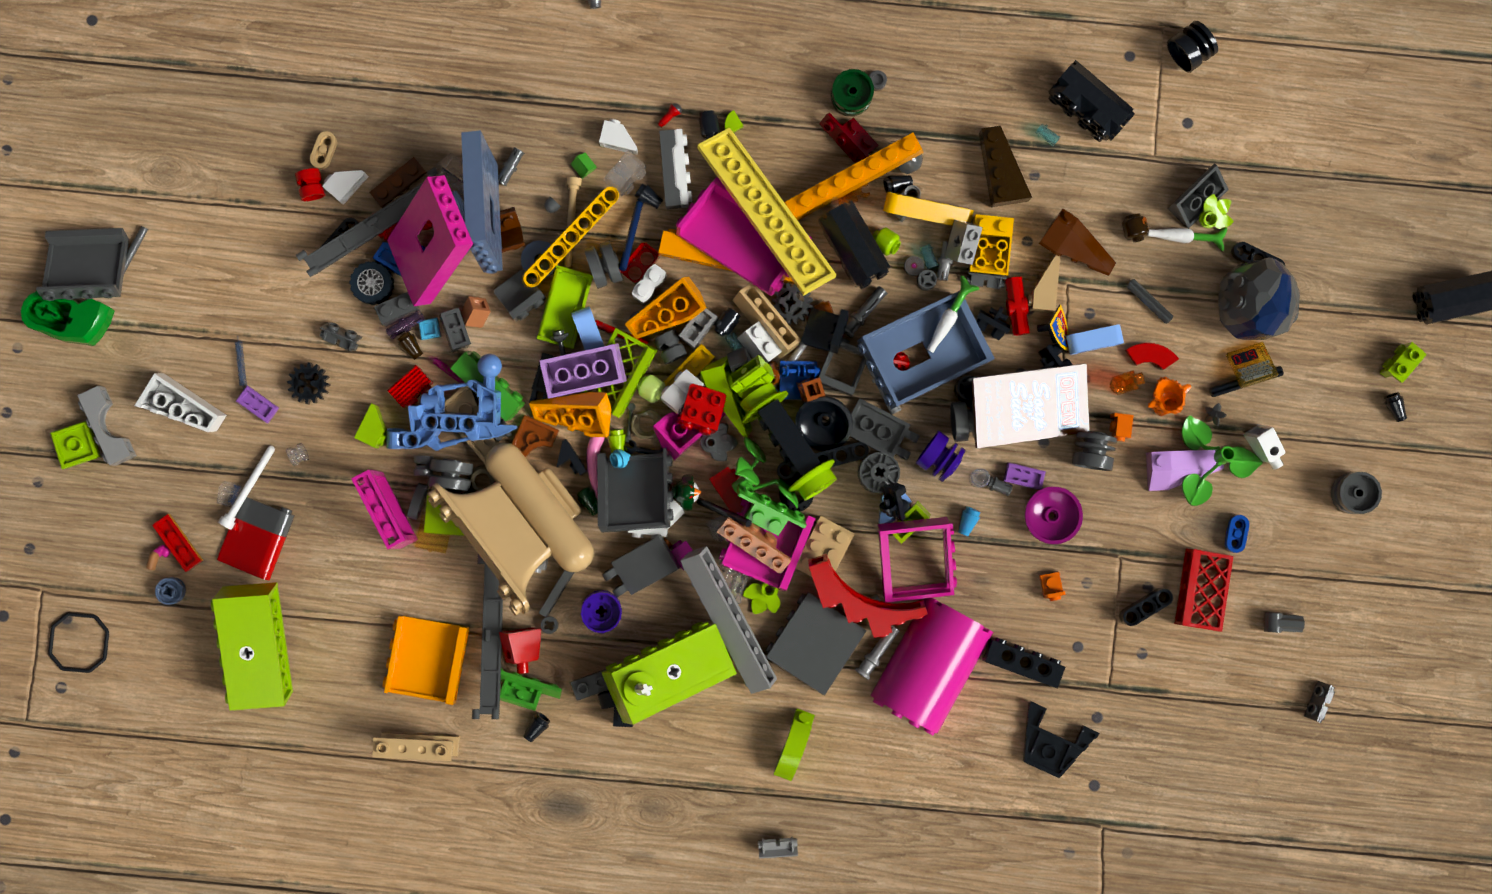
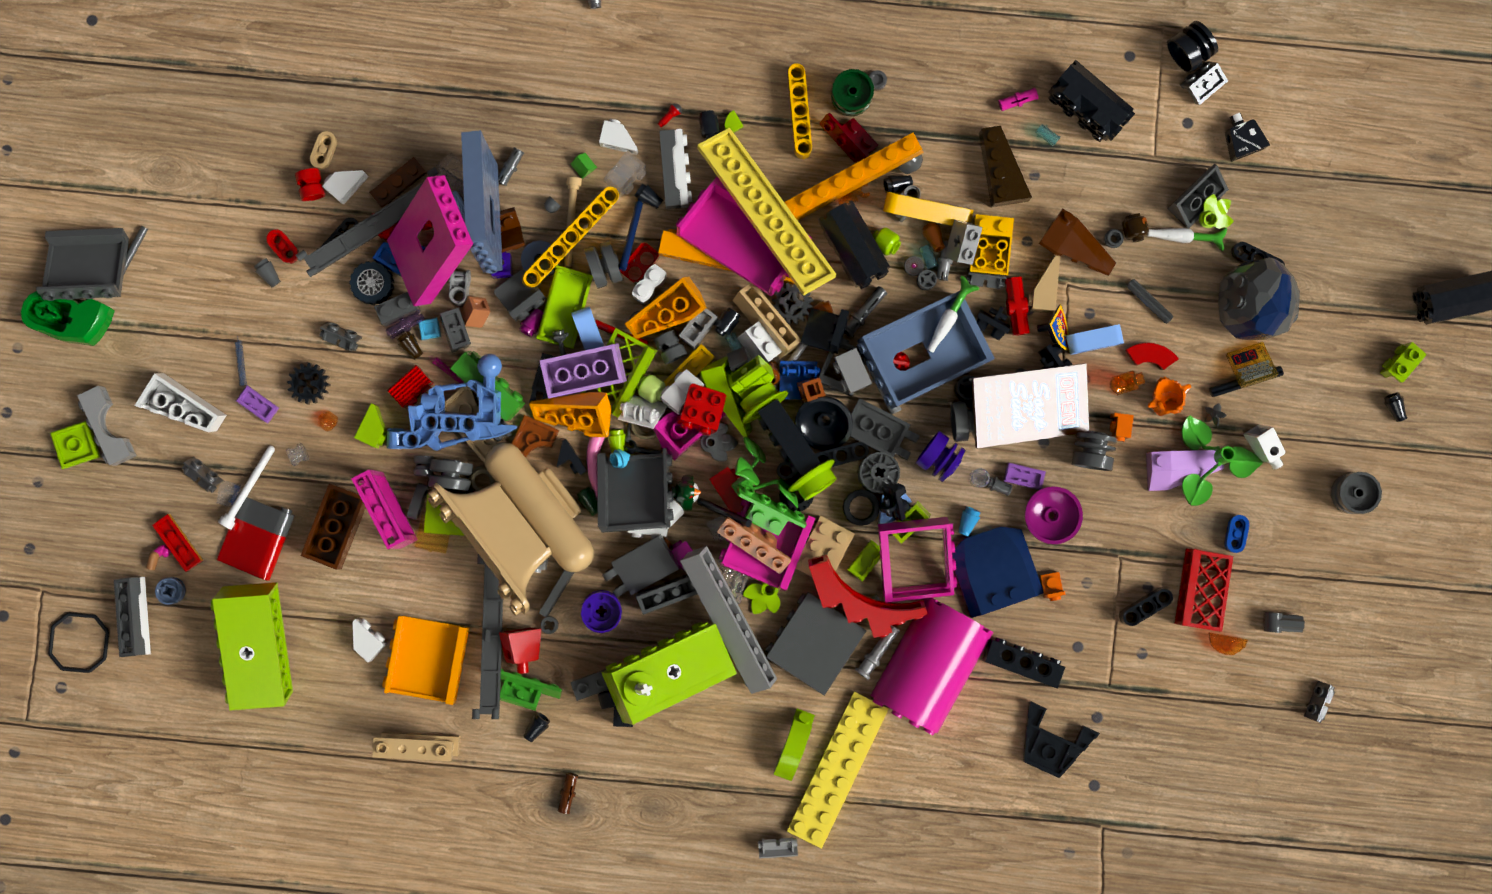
(132, 616): none -> dark grey piece
(195, 468): none -> flat silver hinge
(267, 272): none -> dark grey cone
(283, 247): none -> red plate
(327, 420): none -> clear orange piece
(334, 527): none -> reddish brown brick
(366, 641): none -> white slope
(459, 283): none -> light grey piece
(507, 271): none -> dark purple brick
(531, 323): none -> magenta cone
(567, 793): none -> reddish brown pin
(642, 412): none -> white hinge
(665, 594): none -> dark grey brick
(799, 102): none -> yellow beam
(837, 770): none -> light yellow plate
(852, 371): none -> light grey brick
(865, 561): none -> lime plate
(875, 507): none -> black tyre
(933, 235): none -> dark orange cone
(995, 570): none -> dark blue wedge
(1018, 99): none -> dark pink pin
(1119, 236): none -> dark grey plate
(1204, 81): none -> bracket
(1226, 644): none -> clear orange plate
(1244, 138): none -> black torso

